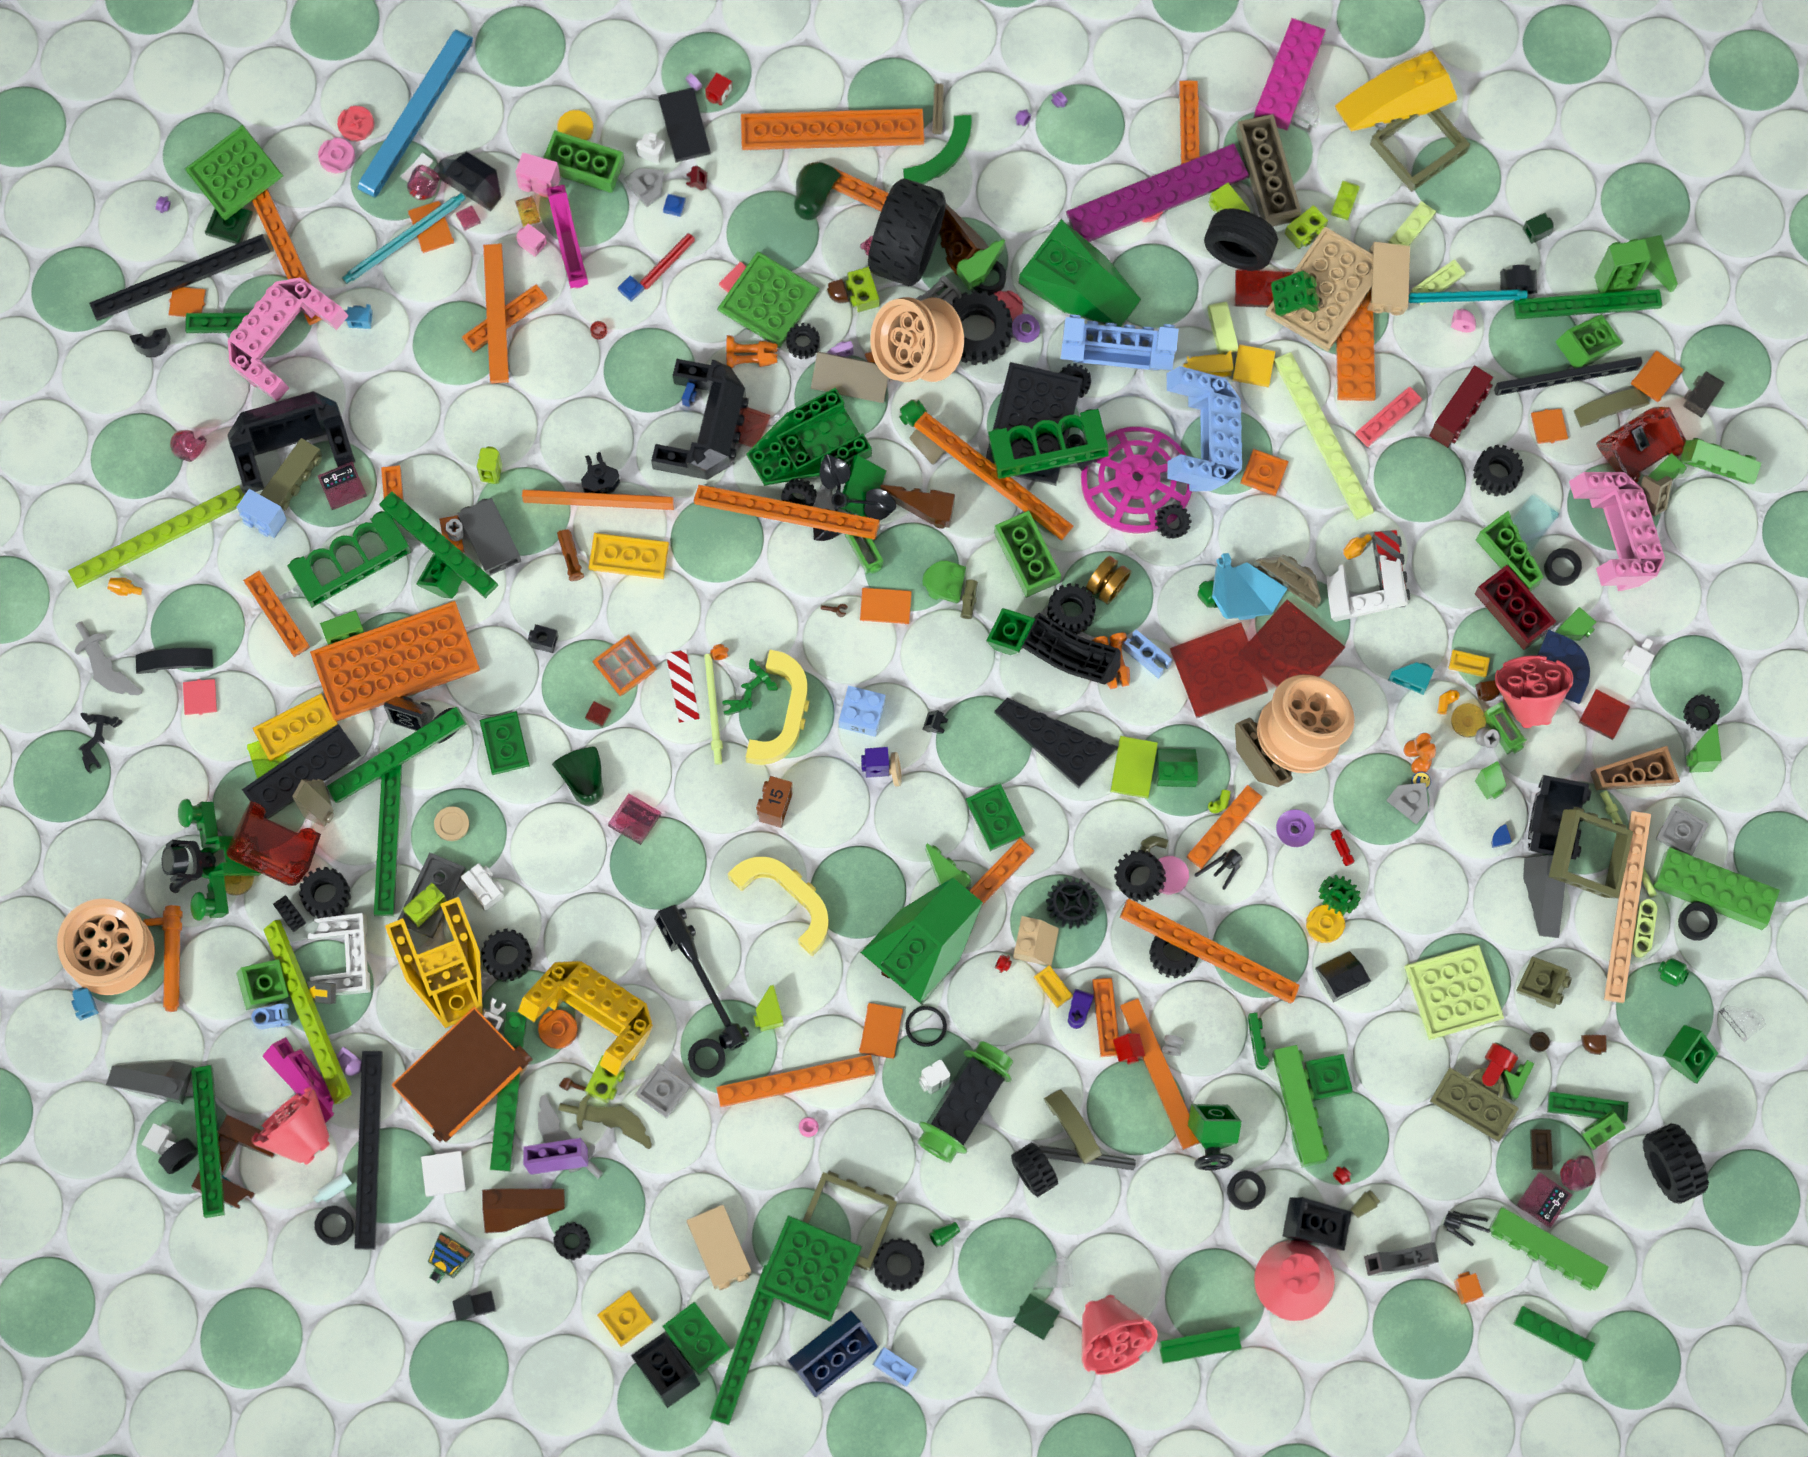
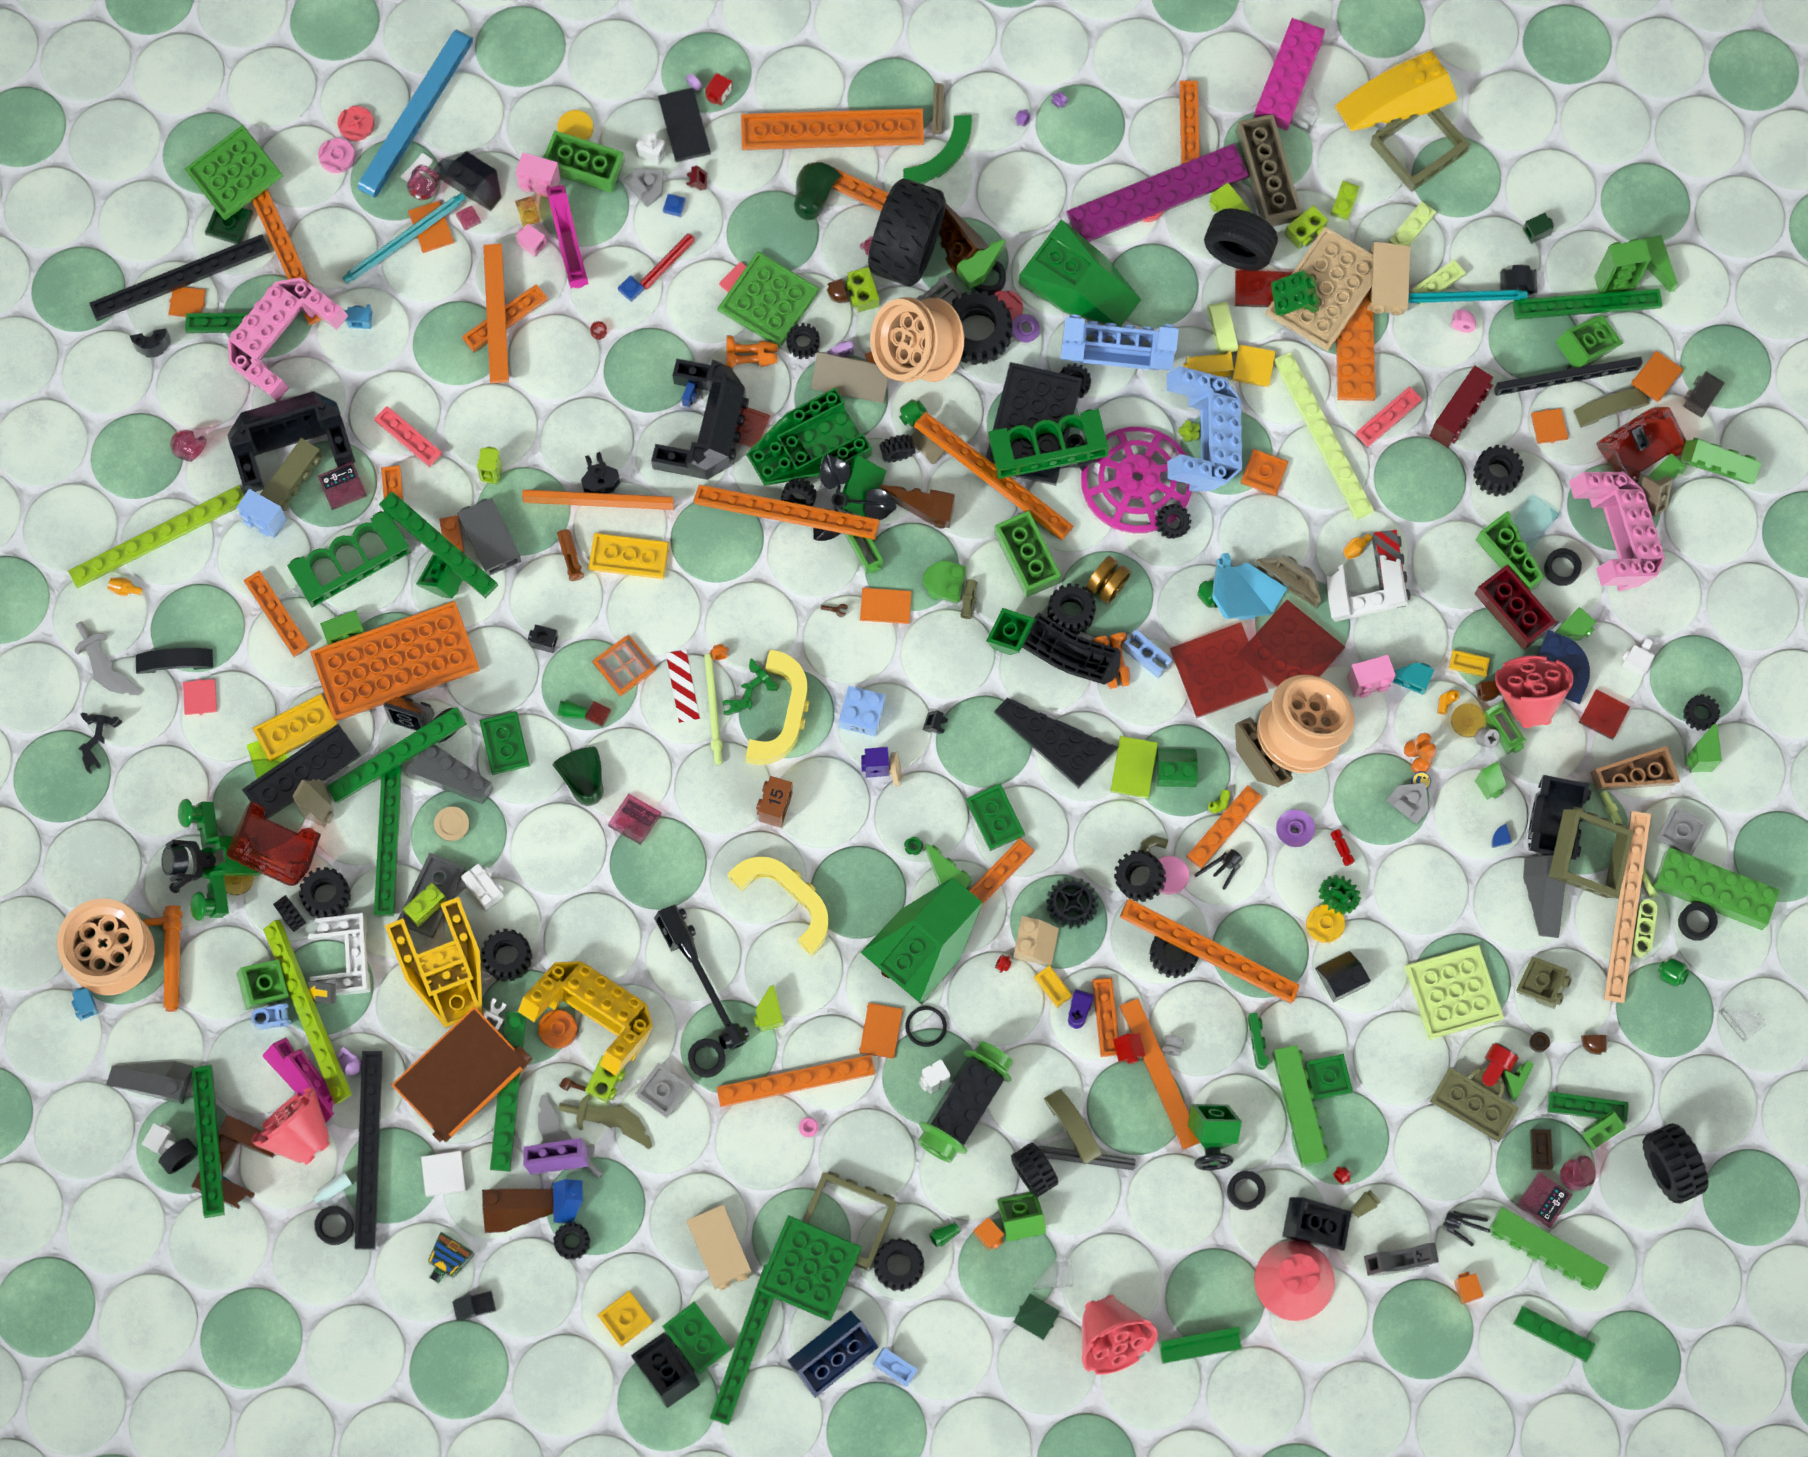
(163, 204): medium lavender plate -> none
(408, 436): none -> coral plate
(446, 772): none -> dark grey wedge
(450, 526): light grey bush -> none
(566, 1200): none -> blue slope
(571, 710): none -> green cone
(897, 448): none -> black tyre
(913, 841): none -> green plate
(989, 1234): none -> orange brick
(1021, 1216): none -> bright green slope
(1189, 432): none -> lime plant
(1371, 676): none -> bright pink brick
(1690, 1053): green slope -> none

